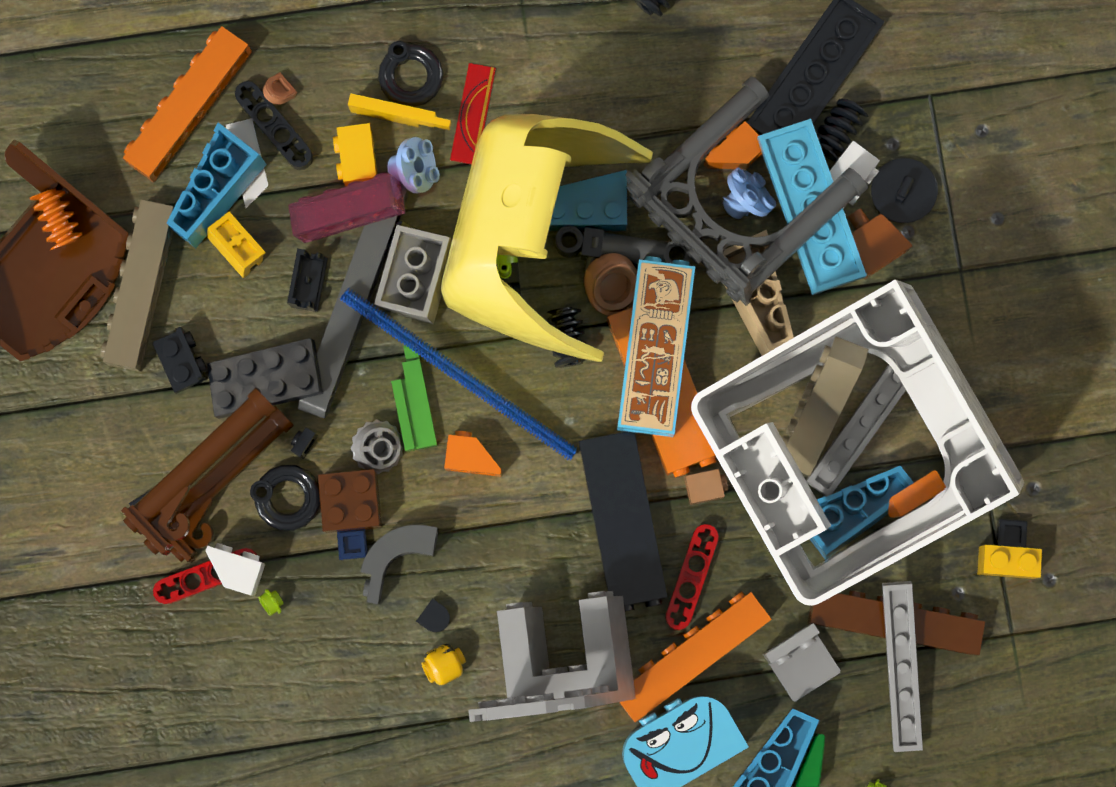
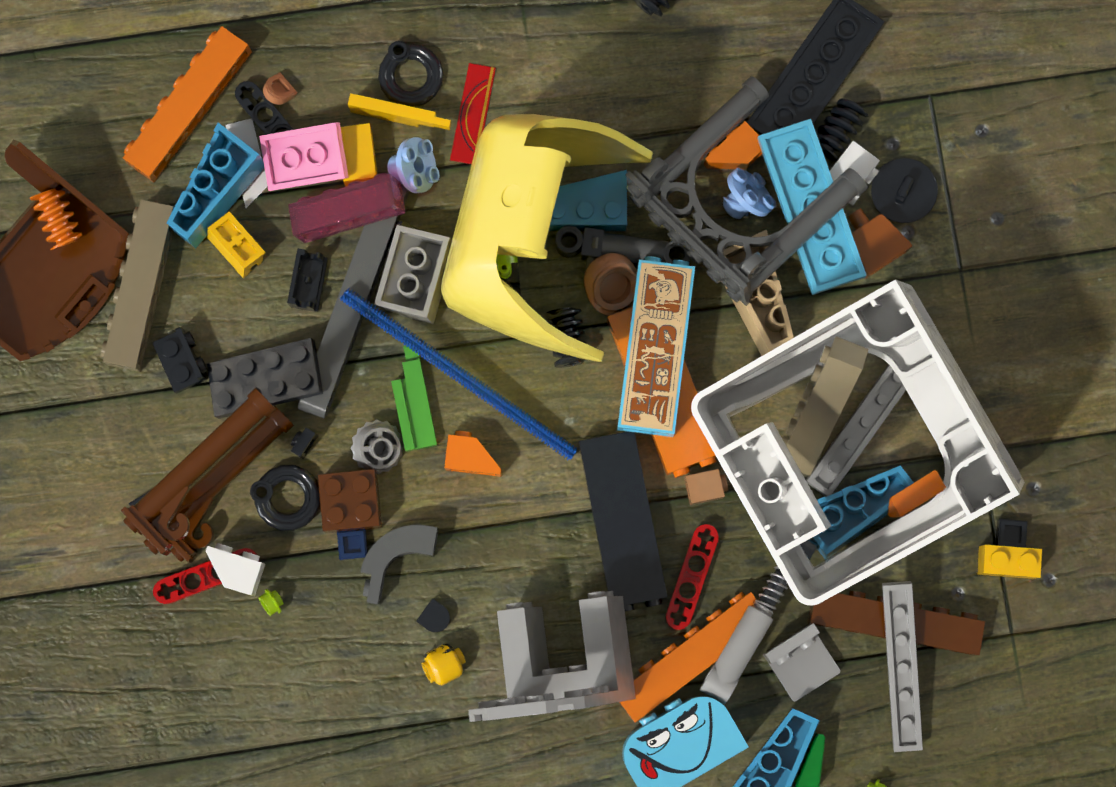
(304, 156): none -> bright pink plate
(747, 636): none -> light grey piece

